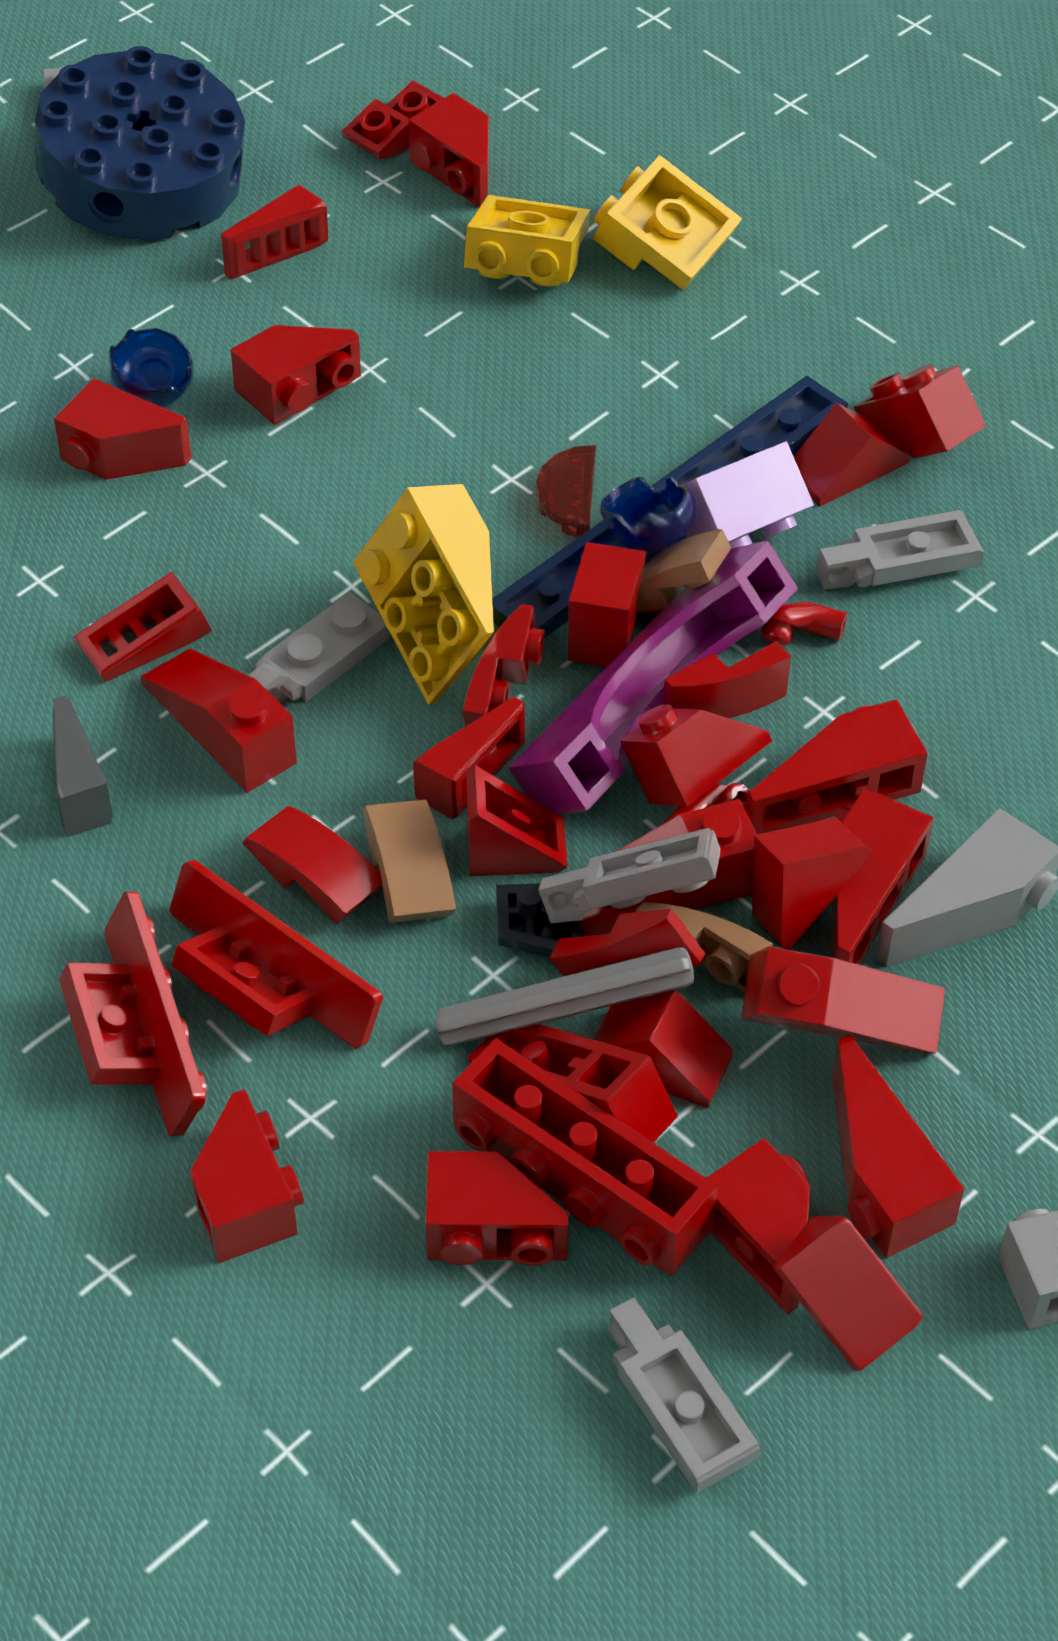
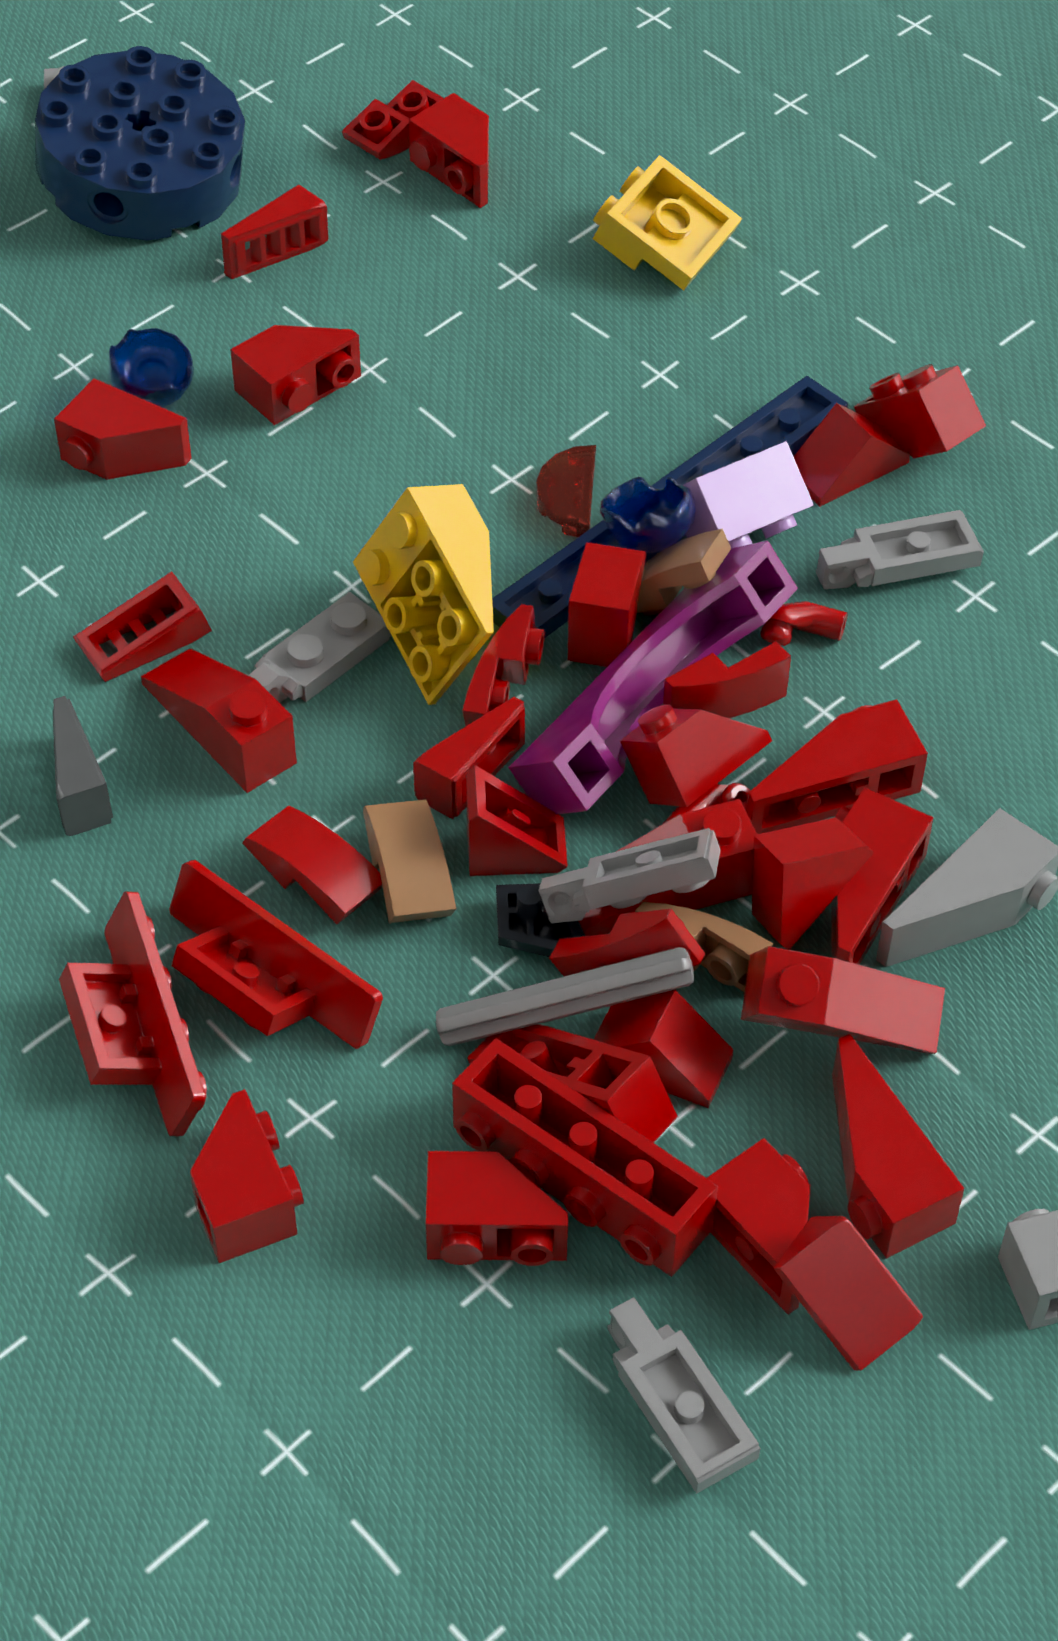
(525, 240): yellow plate -> none

